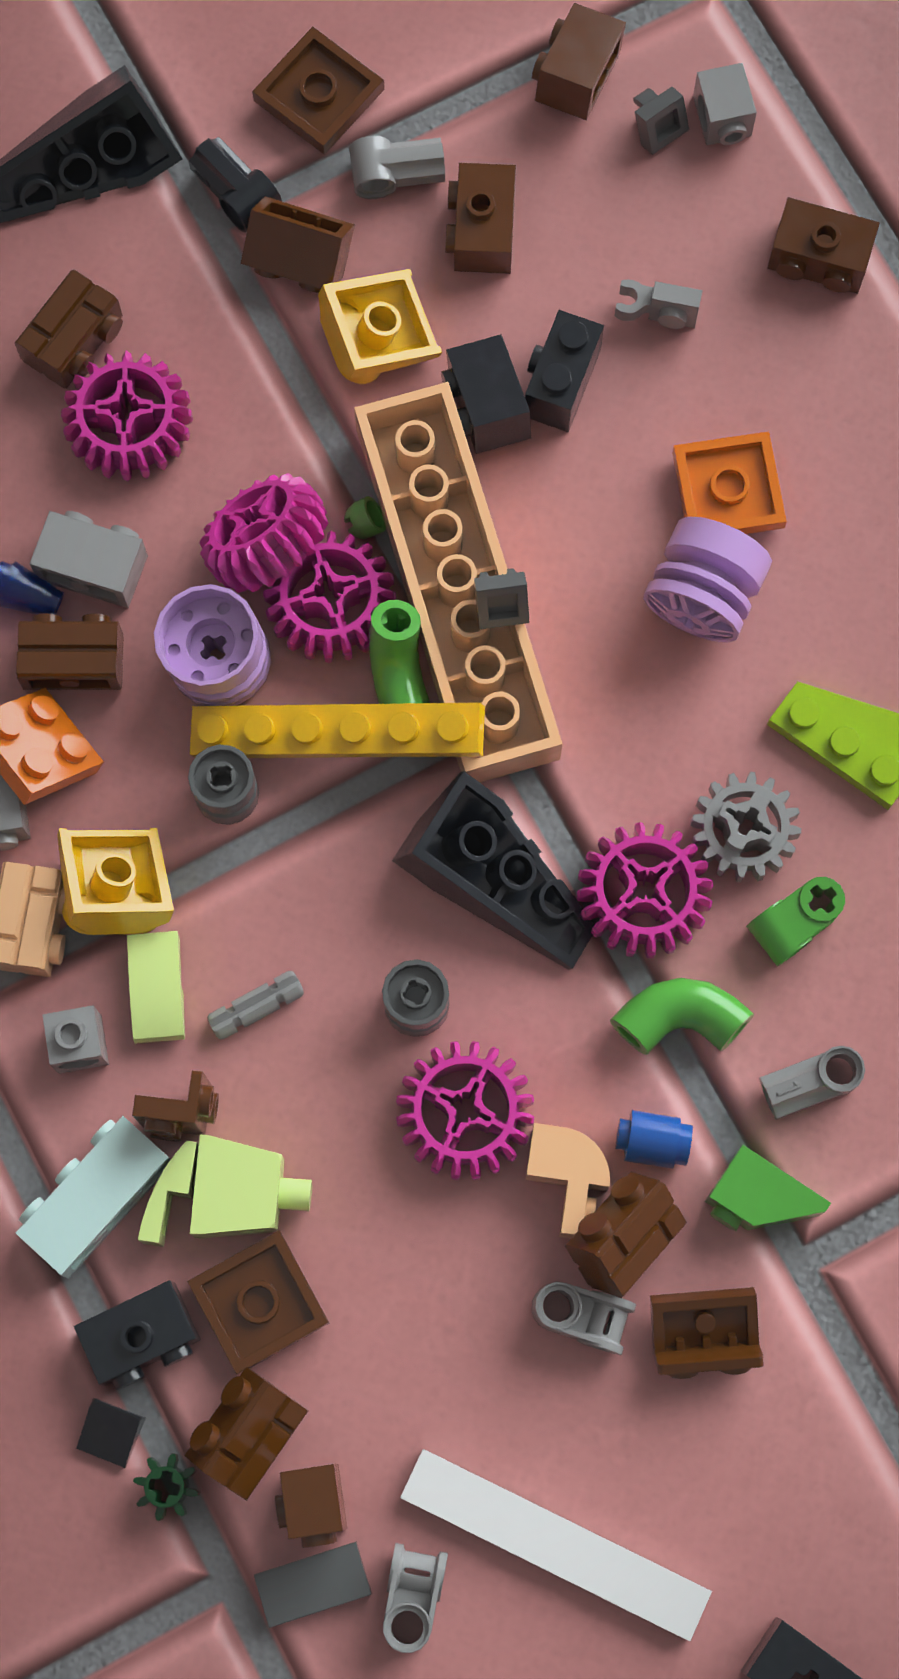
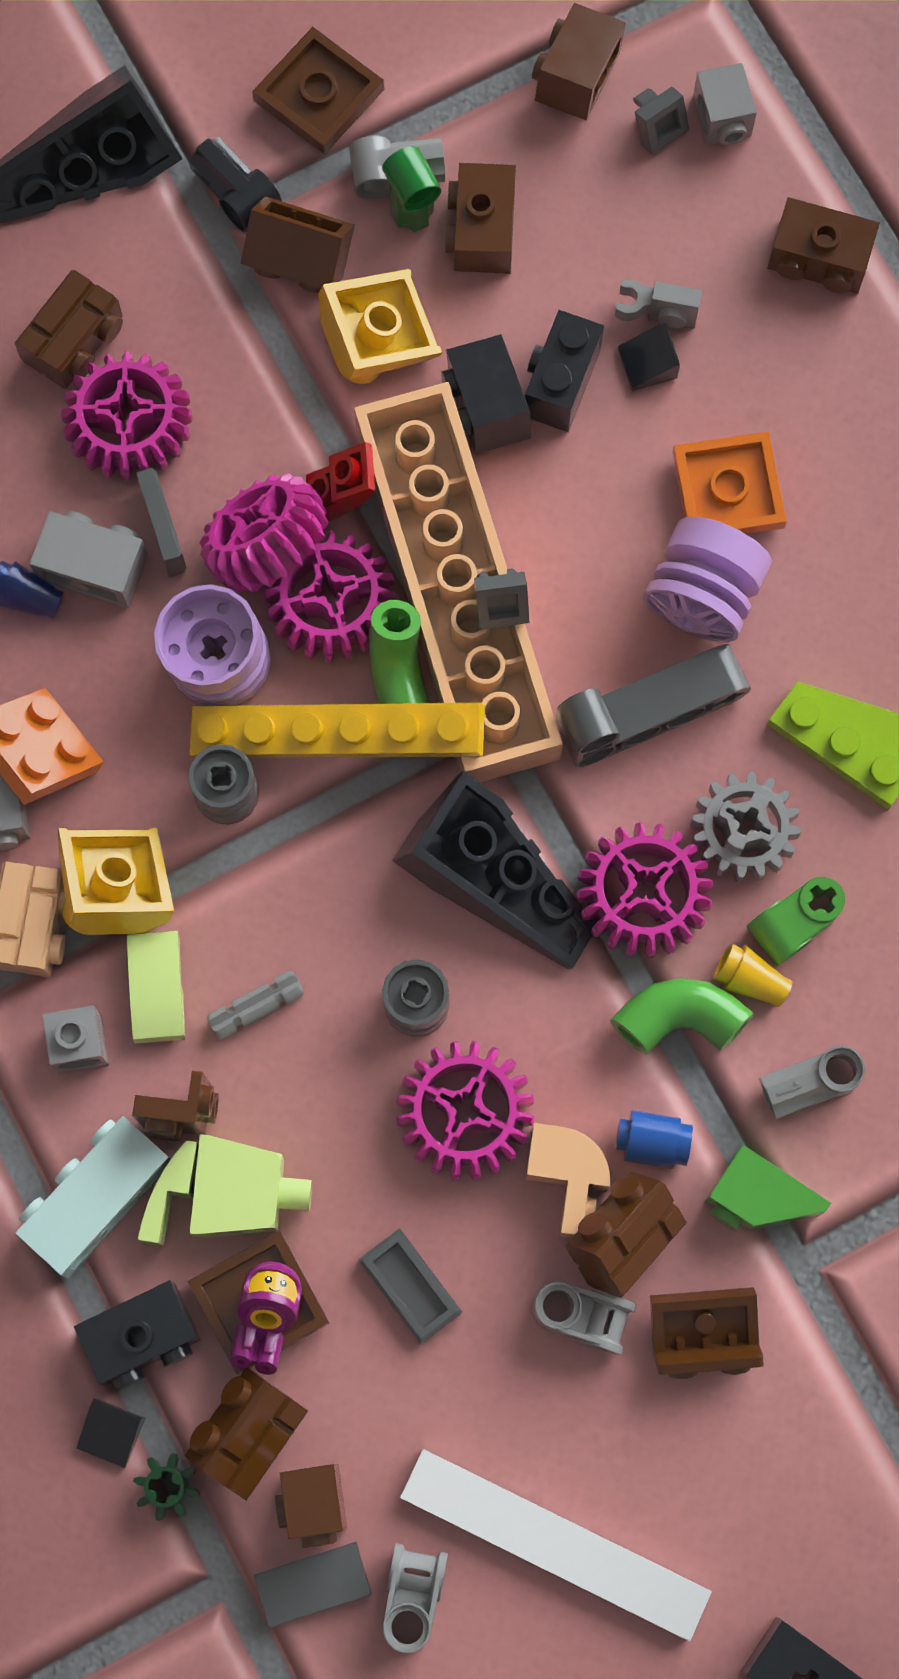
(70, 653): reddish brown brick -> none
(161, 522): none -> dark grey tile
(266, 1308): none -> magenta piece
(345, 481): none -> red slope
(365, 518): bright green hinge -> none
(410, 1286): none -> dark grey tile
(411, 188): none -> green piece
(650, 358): none -> black slope
(651, 706): none -> dark grey beam
(751, 976): none -> yellow cone

